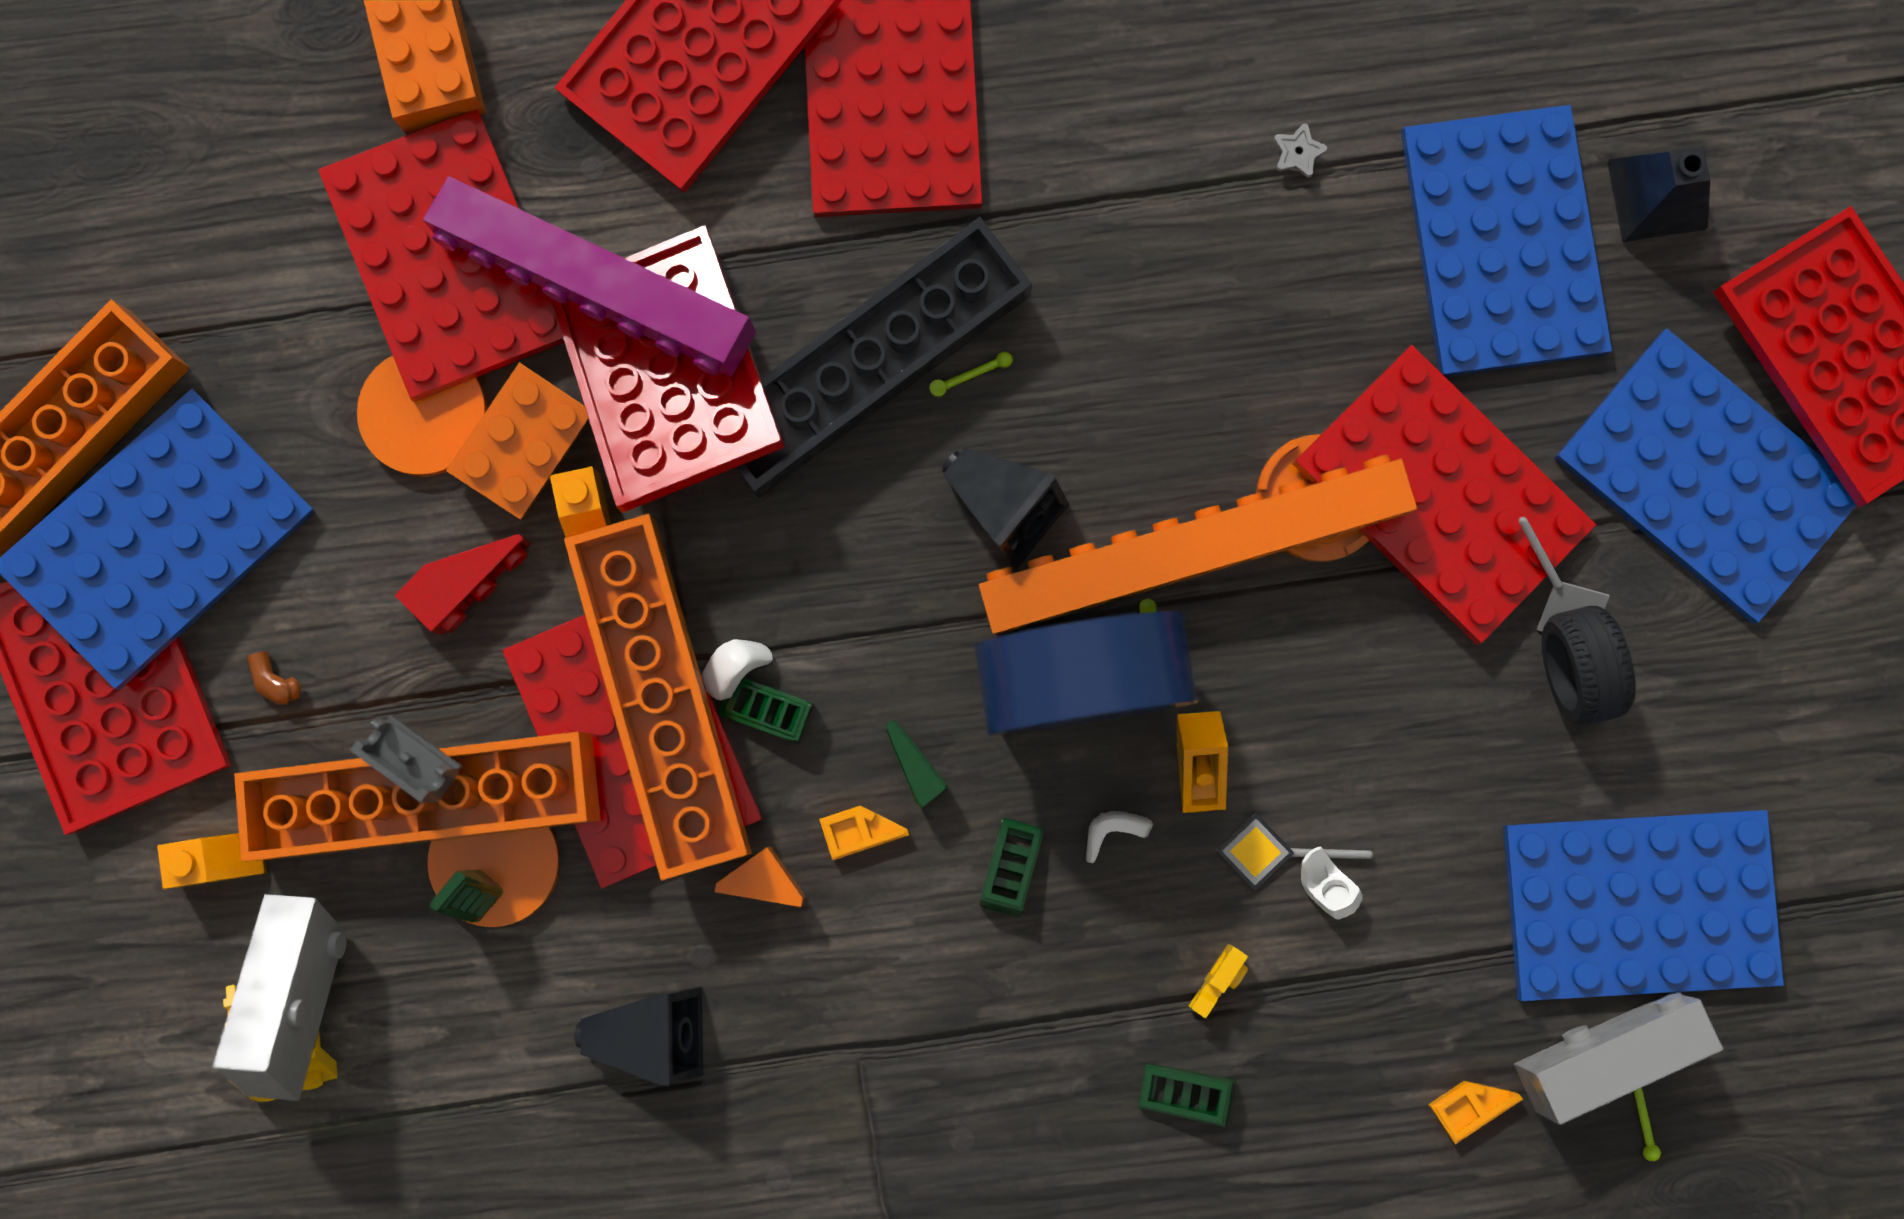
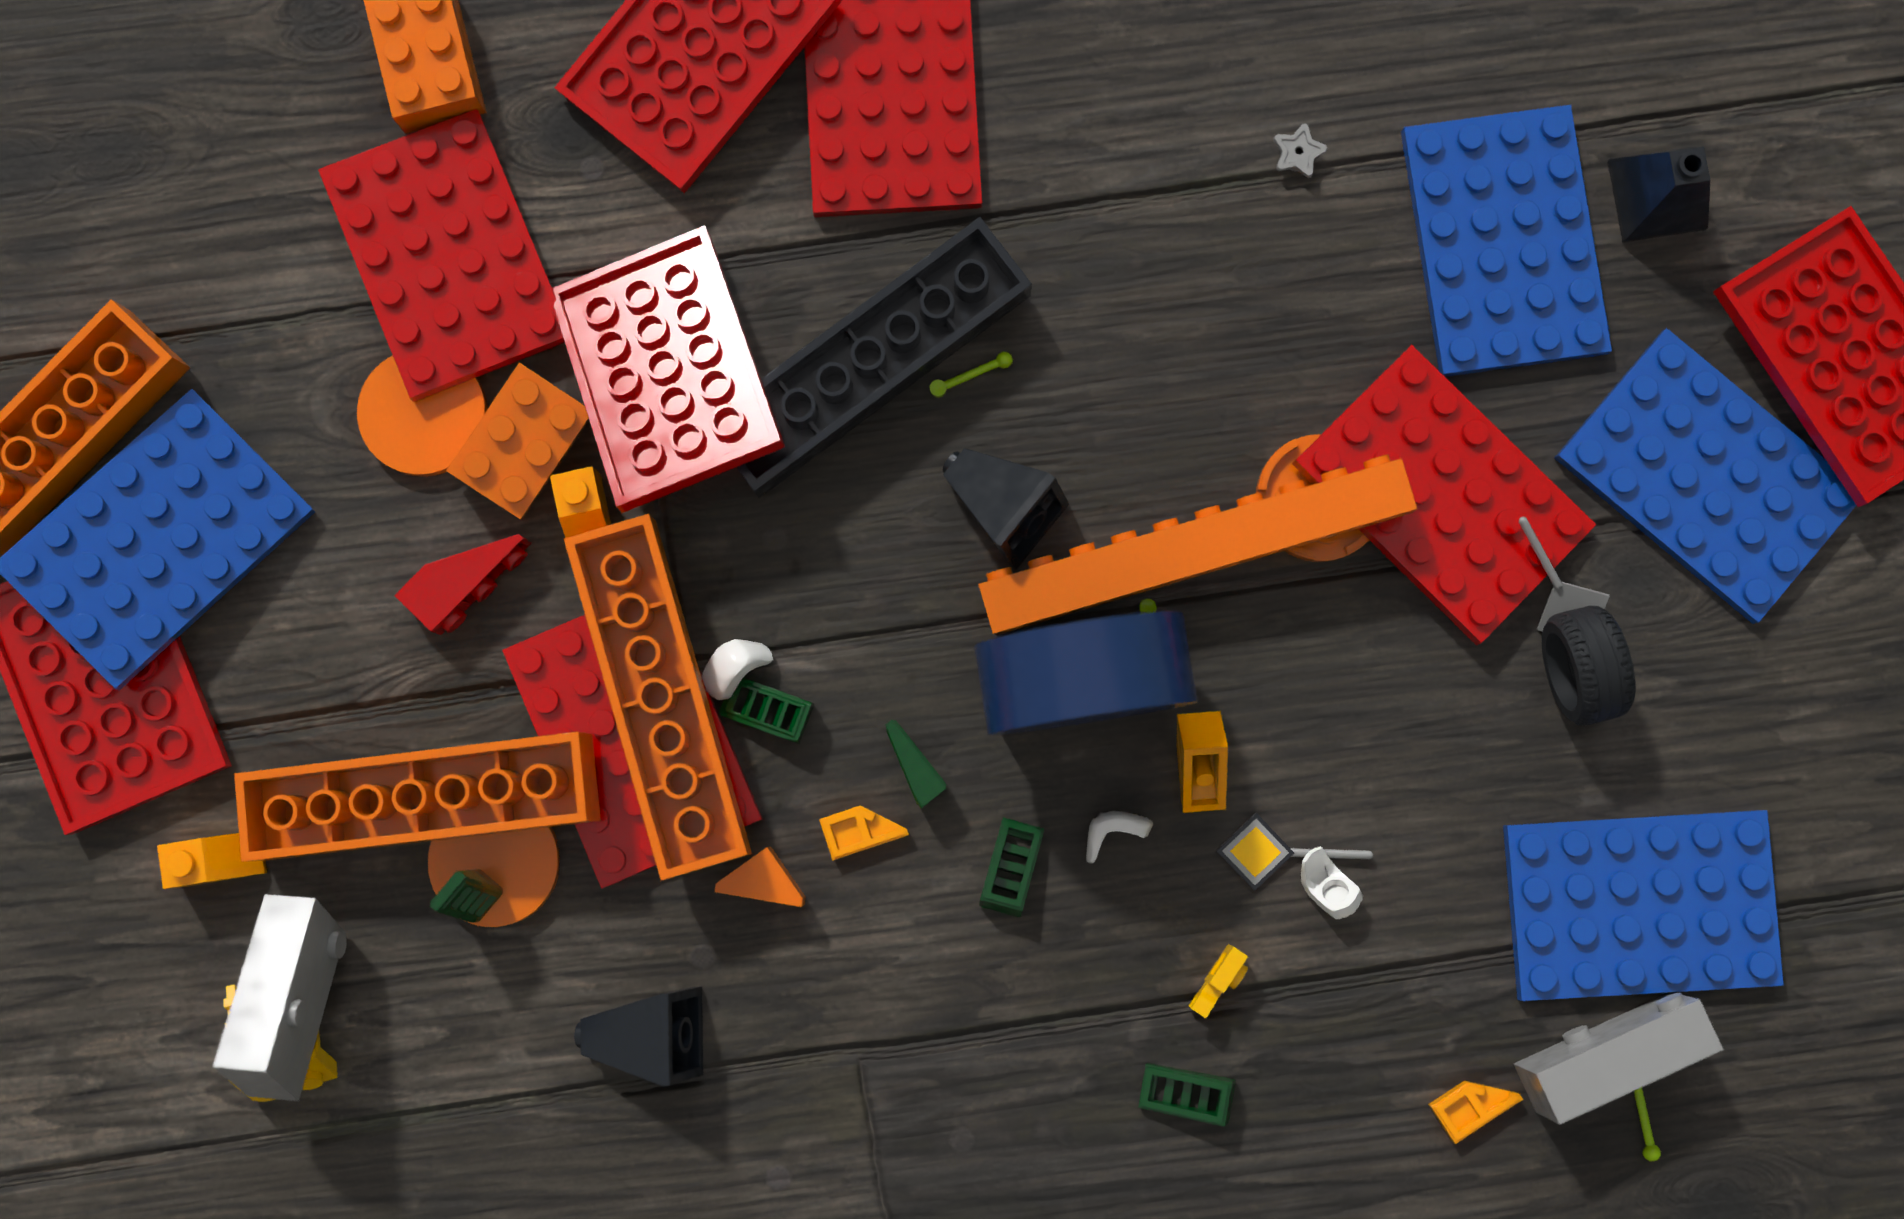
(269, 684): dark orange arm -> none
(407, 759): dark grey hinge -> none
(590, 277): magenta brick -> none

